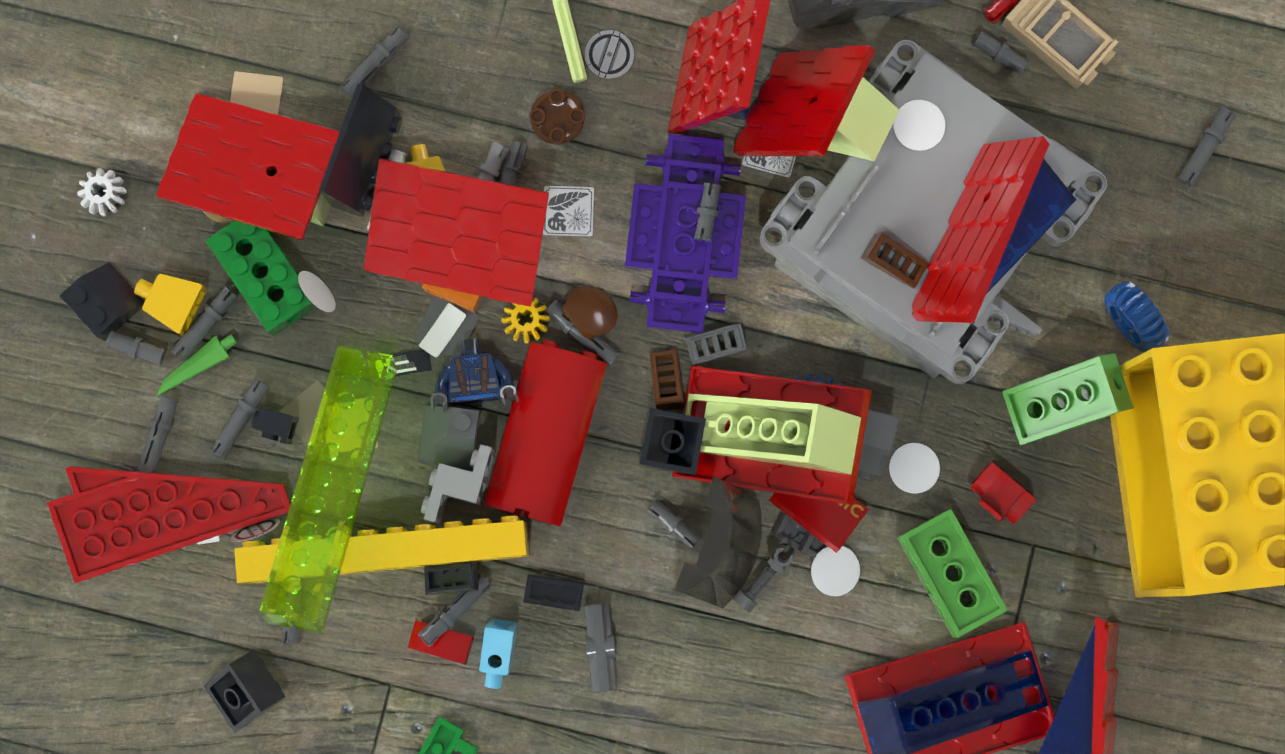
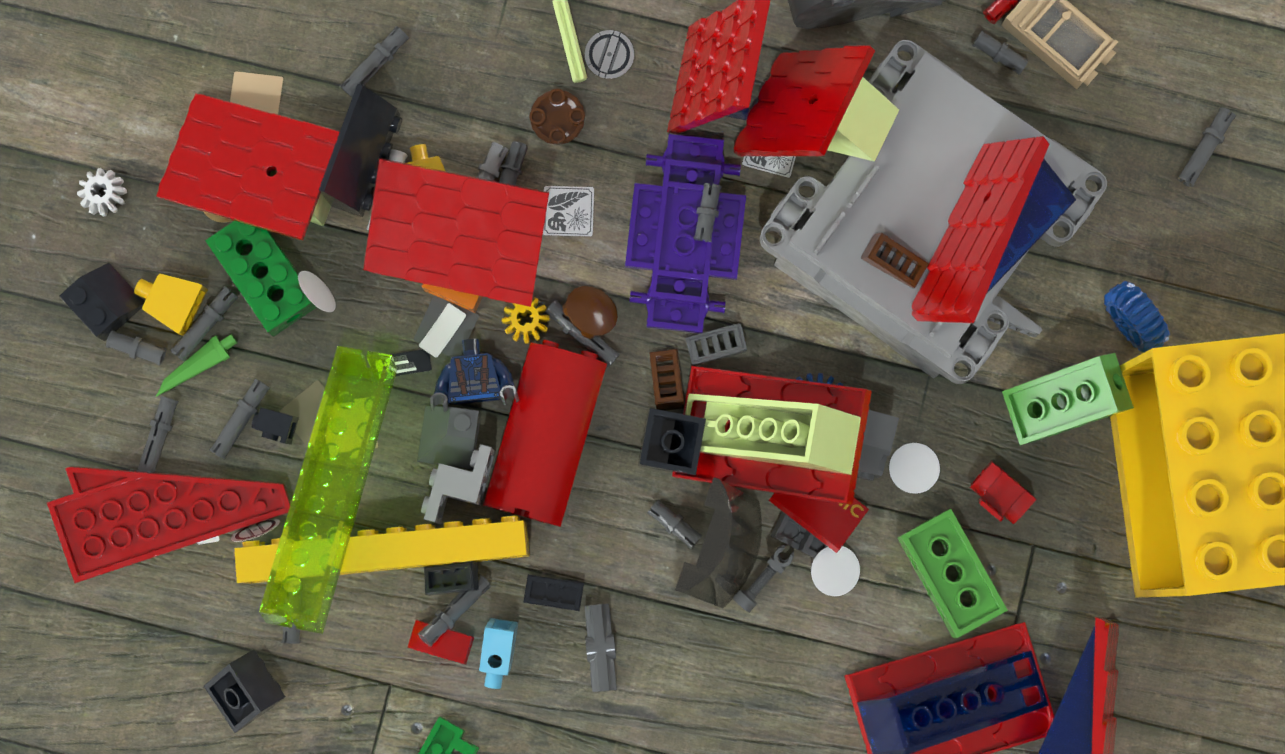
(919, 125): white sticker -> none

